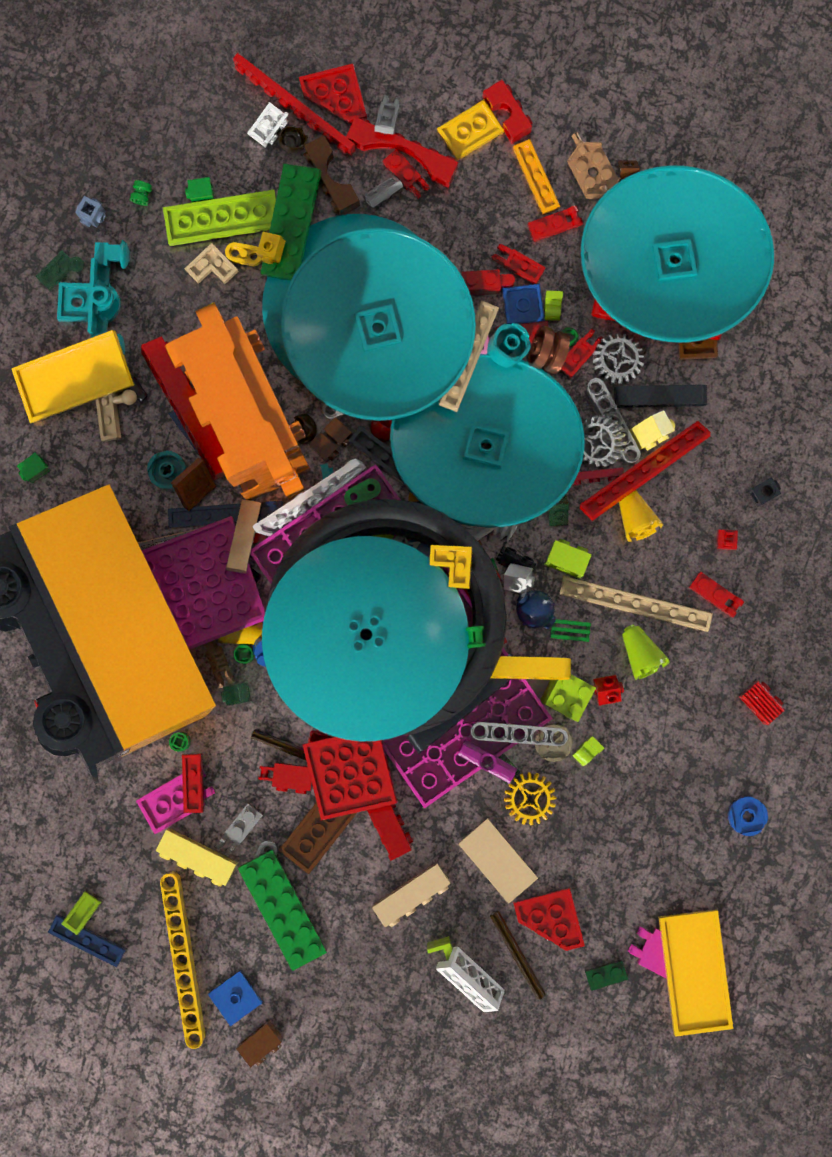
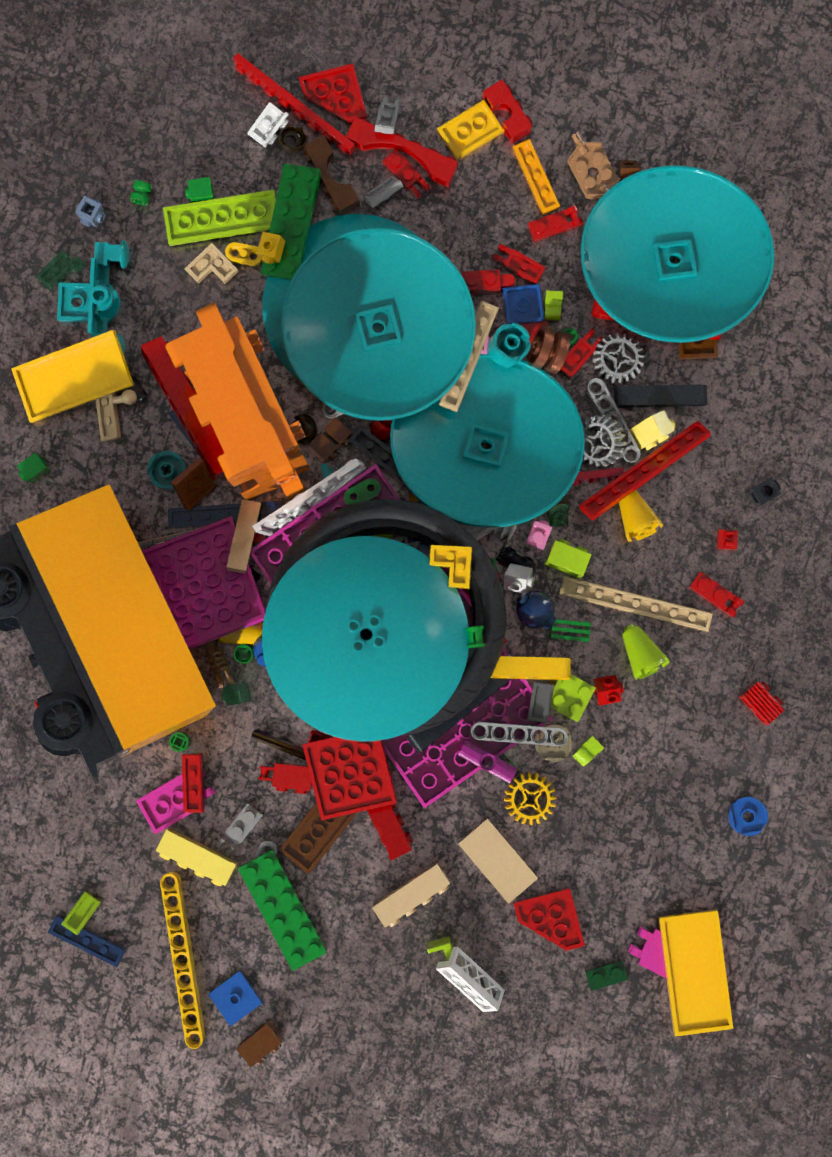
(517, 955): dark brown axle -> none
(539, 534): none -> bright pink bracket
(540, 702): none -> dark grey tile

